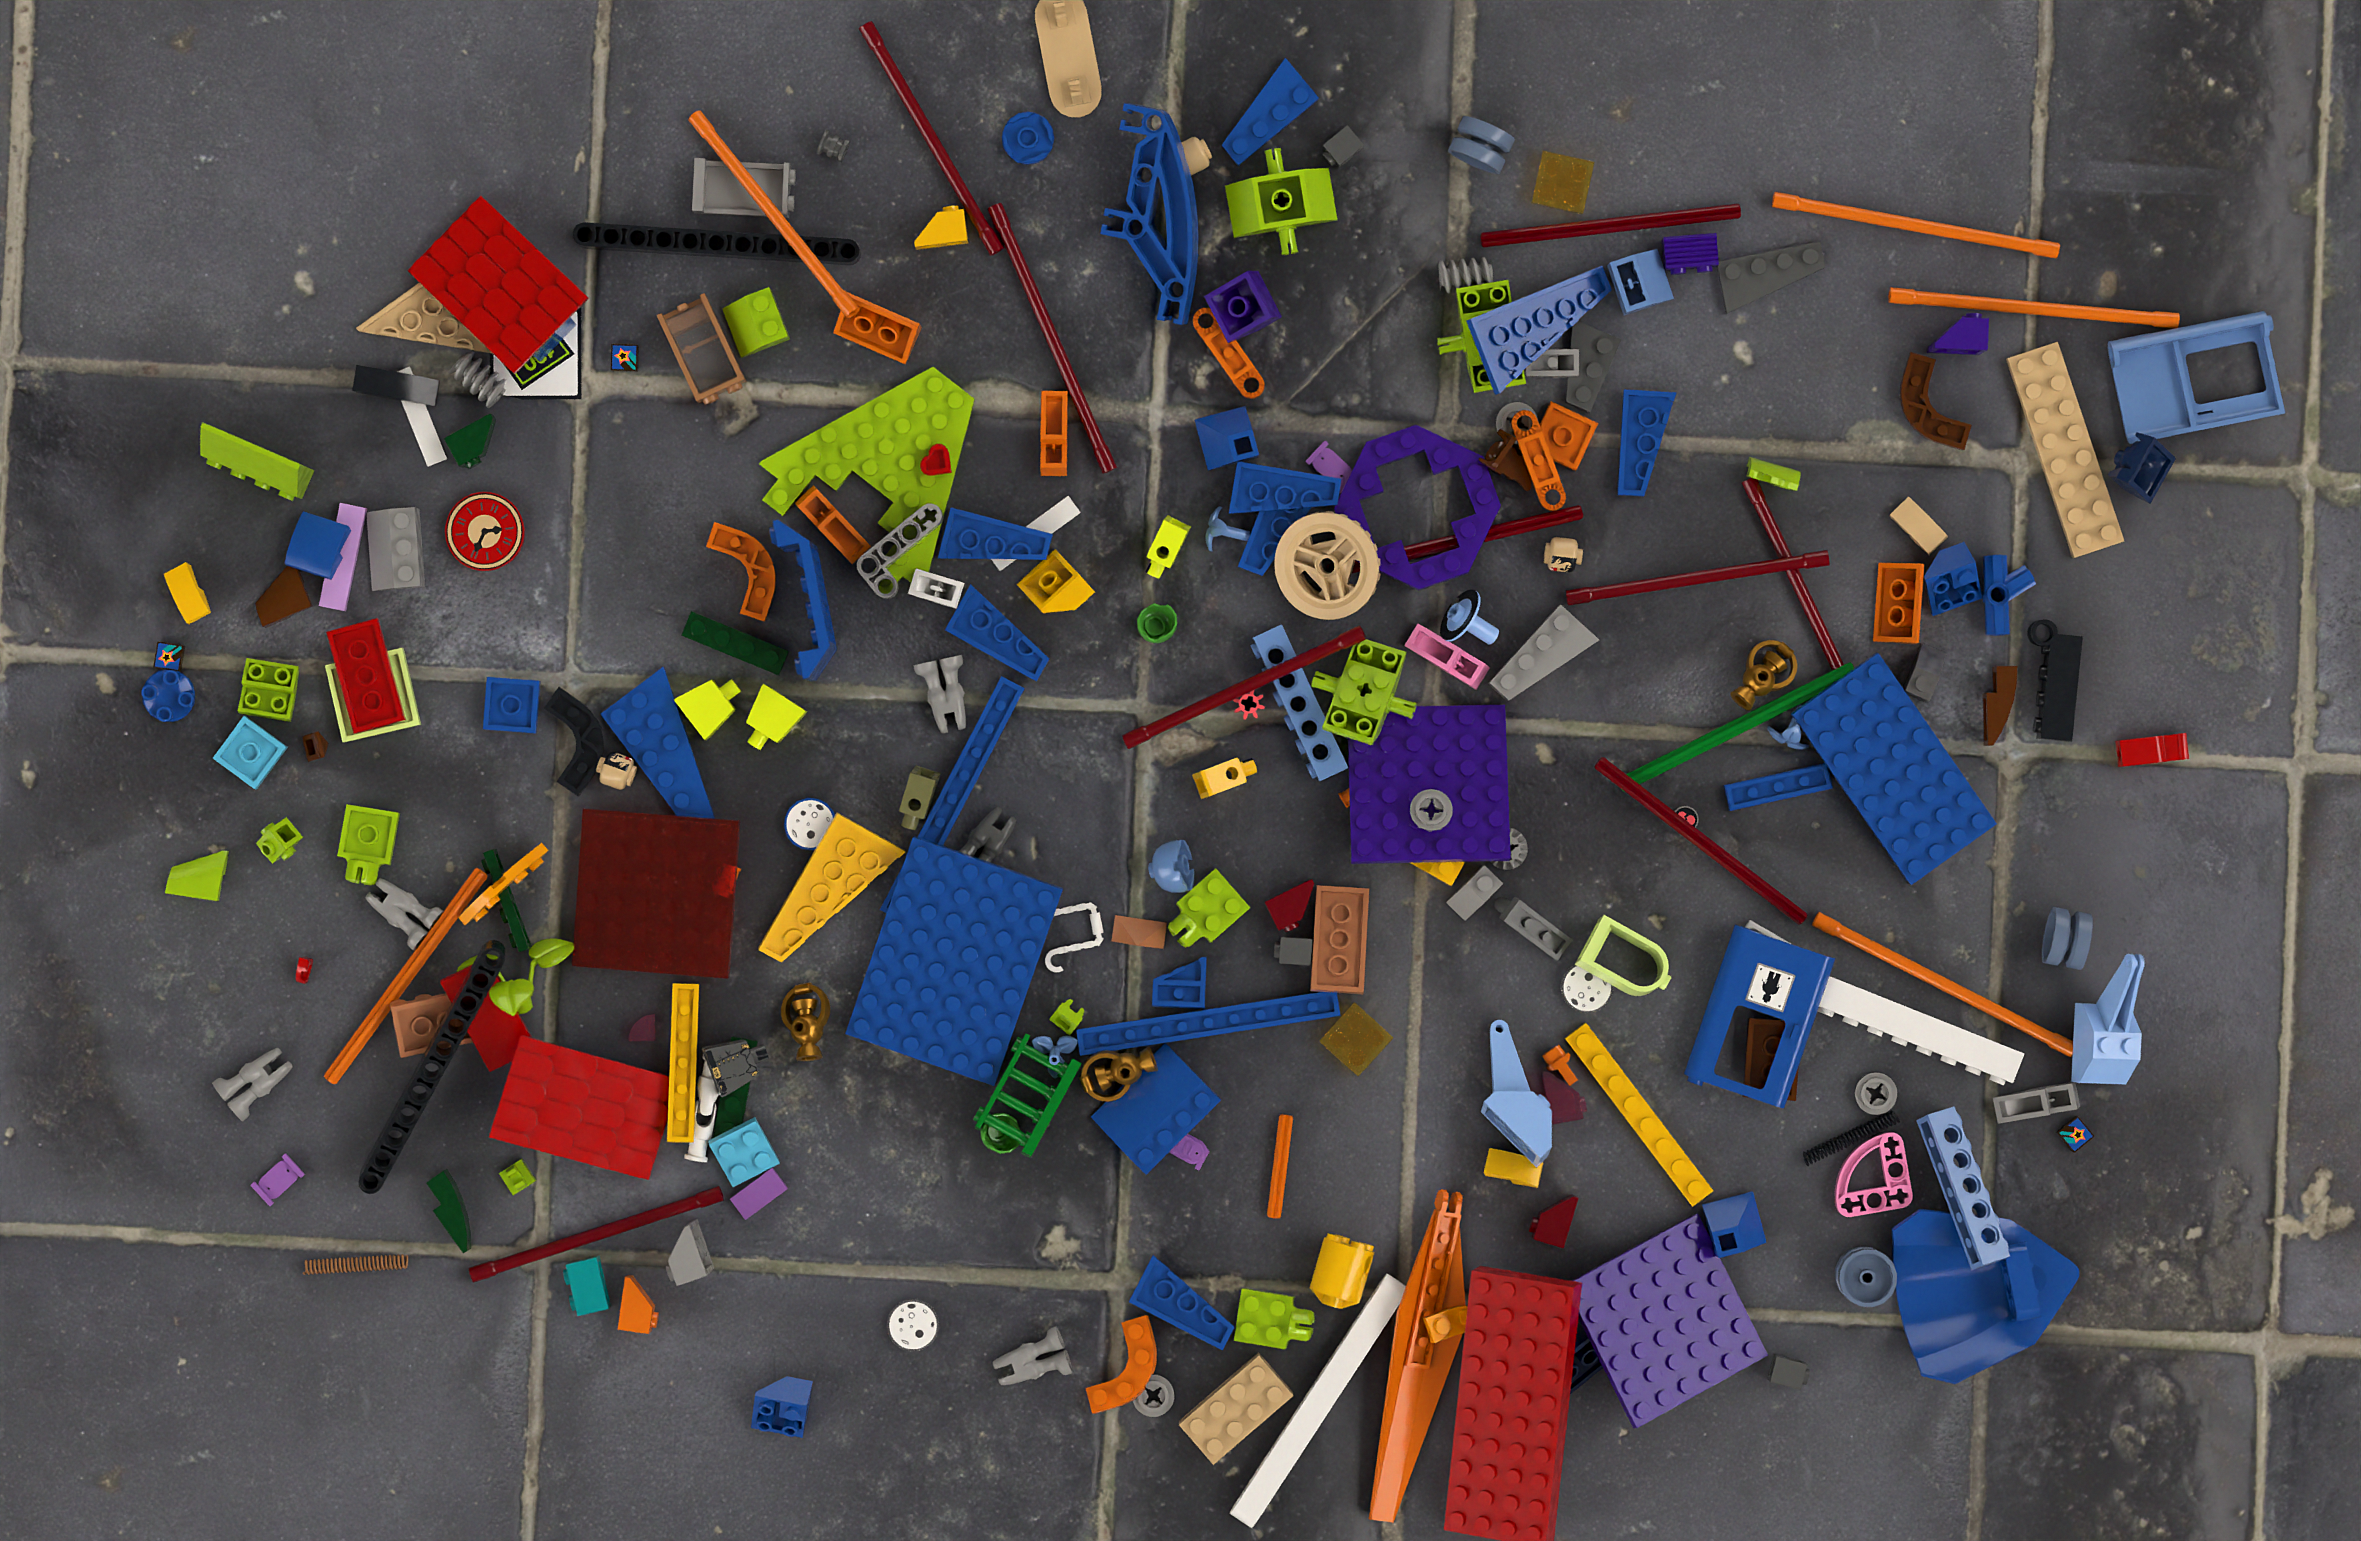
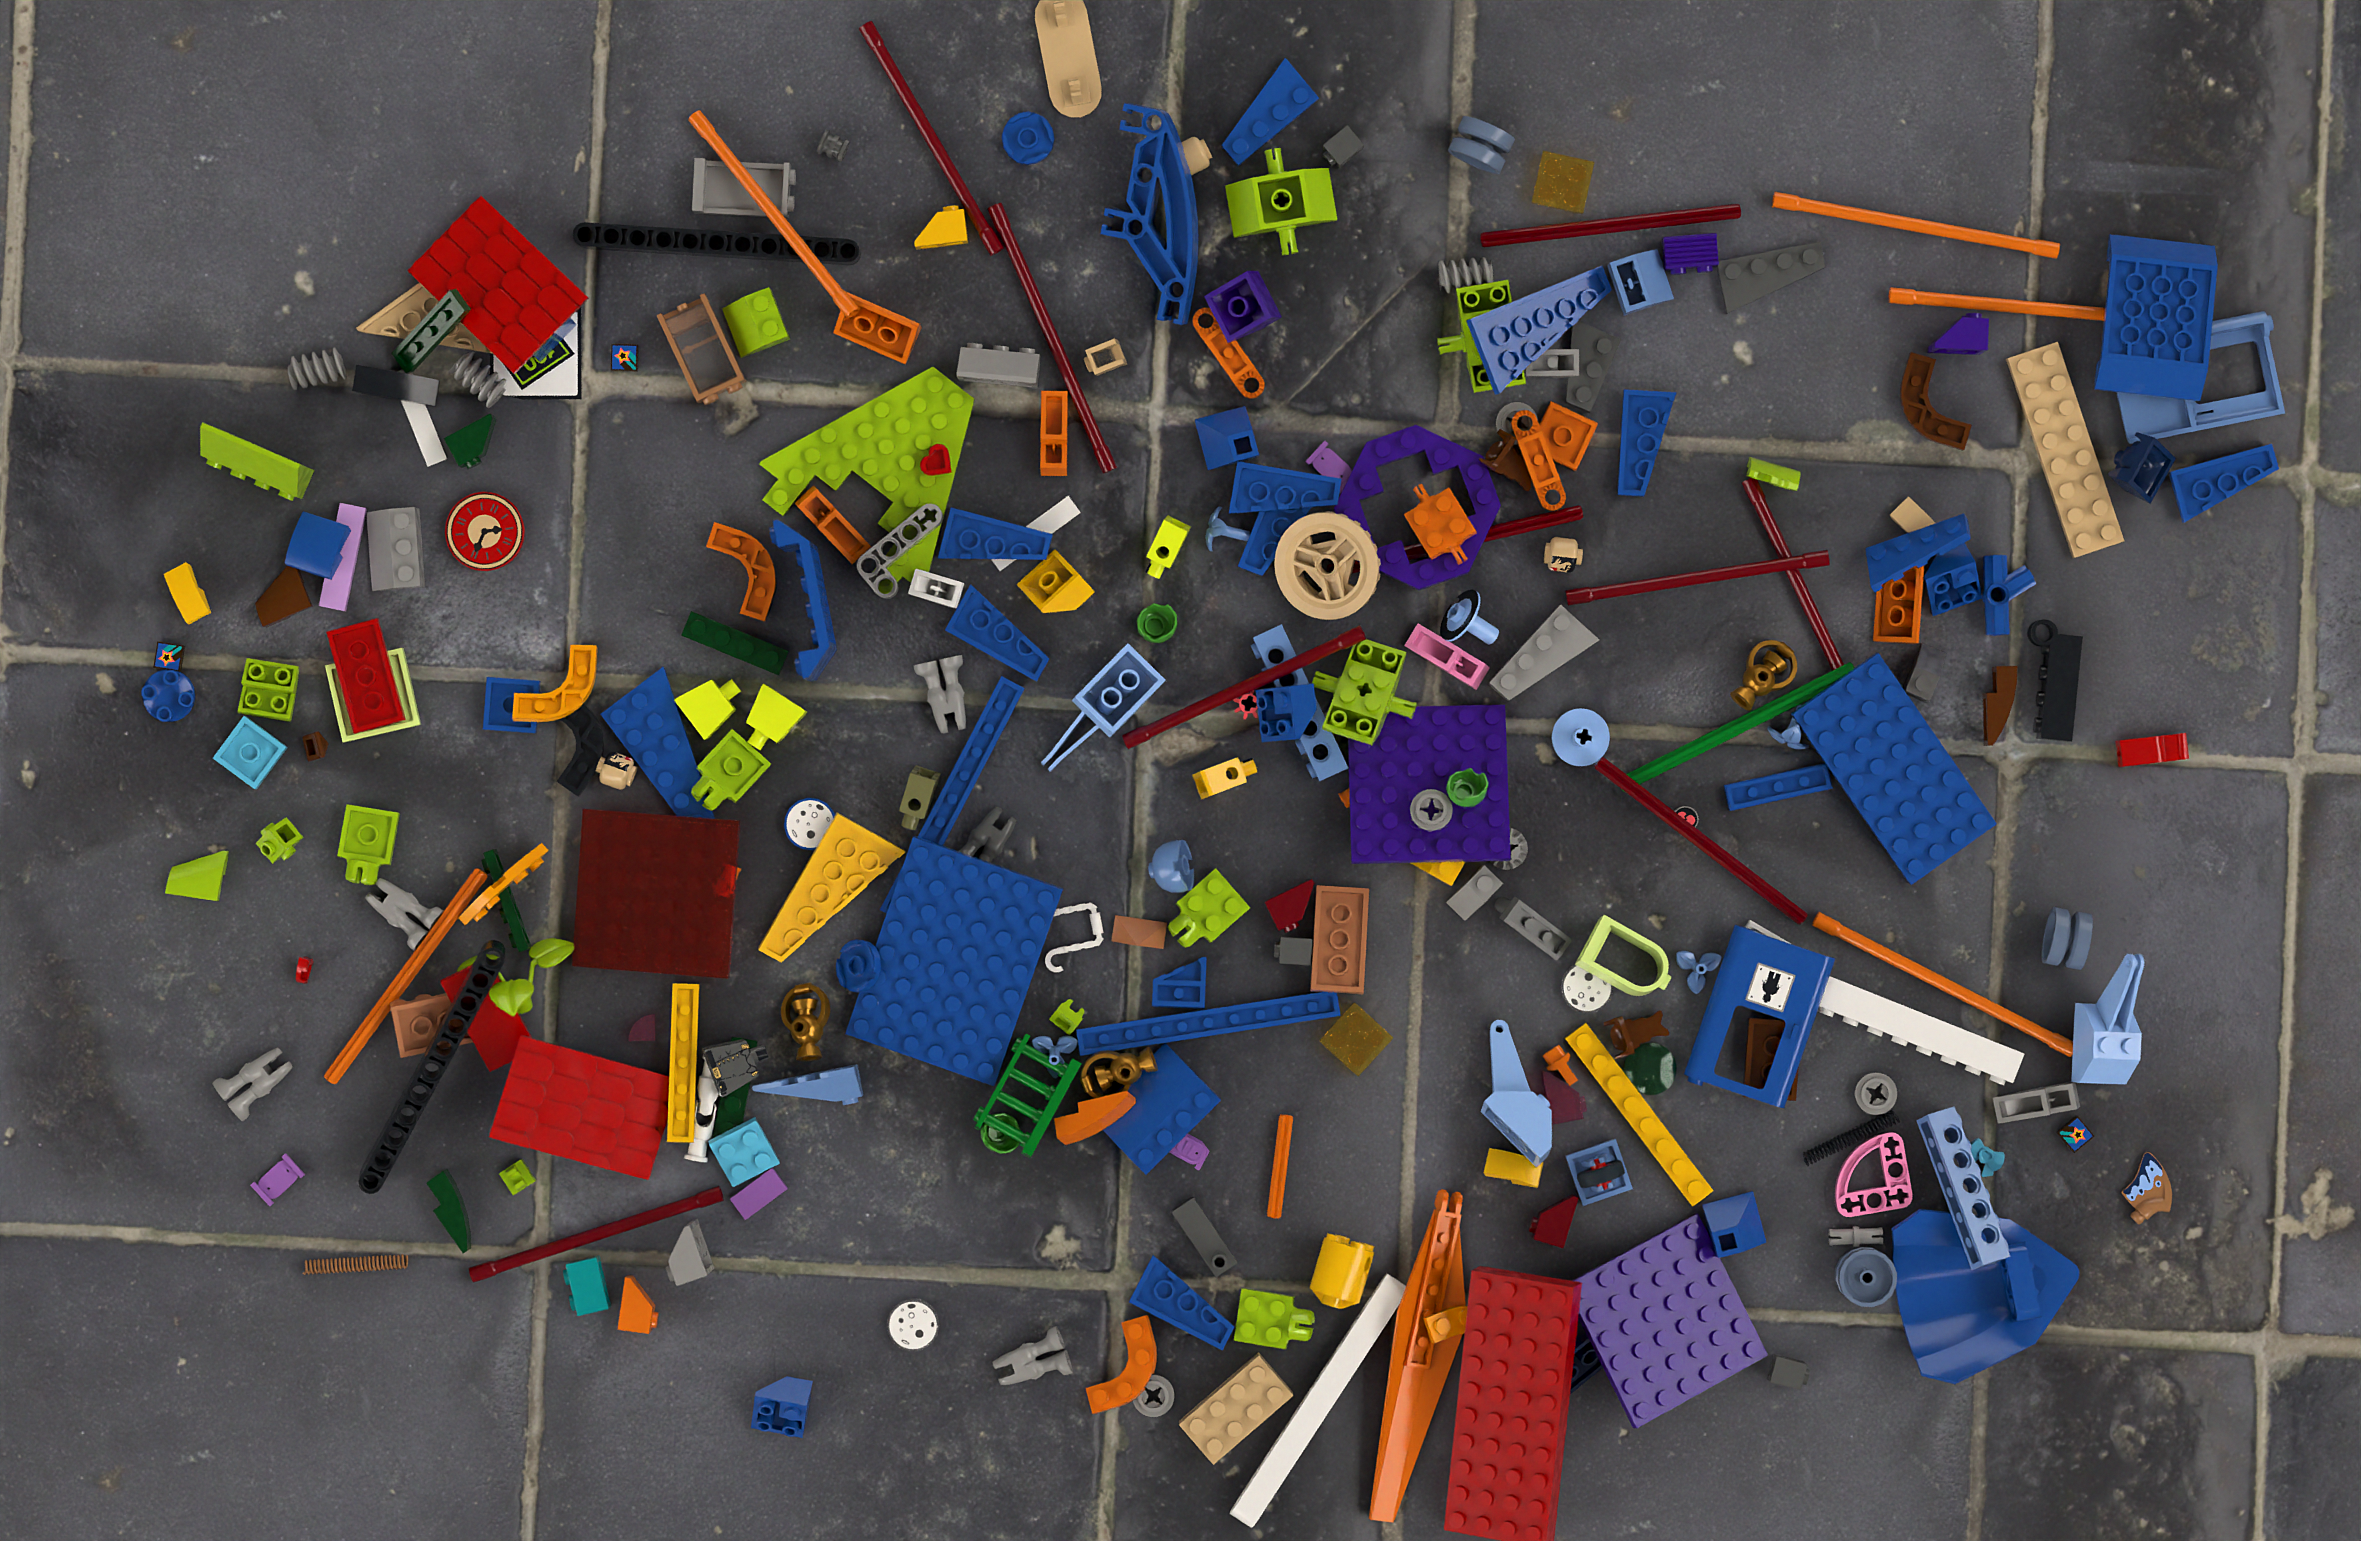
(315, 369): none -> light grey piece
(431, 331): none -> dark green plate
(566, 698): none -> light orange plate
(728, 771): none -> lime plate
(830, 1085): none -> medium blue wedge
(858, 965): none -> blue tile
(998, 365): none -> light grey slope
(1093, 1117): none -> orange slope
(1105, 357): none -> tan window
(1112, 697): none -> light blue slope
(1204, 1237): none -> dark grey piece
(1285, 711): none -> blue slope
(1440, 523): none -> orange plate
(1467, 787): none -> bright green hair
(1569, 747): none -> light blue piece
(1598, 1172): none -> medium blue plate
(1630, 1034): none -> reddish brown hair
(1651, 1068): none -> clear green dish
(1707, 962): none -> medium blue plant
(1855, 1236): none -> light grey pin
(1895, 556): none -> blue wing
(1992, 1160): none -> medium azure piece
(2149, 1190): none -> medium nougat arm
(2157, 318): none -> blue slope
(2213, 481): none -> blue wing

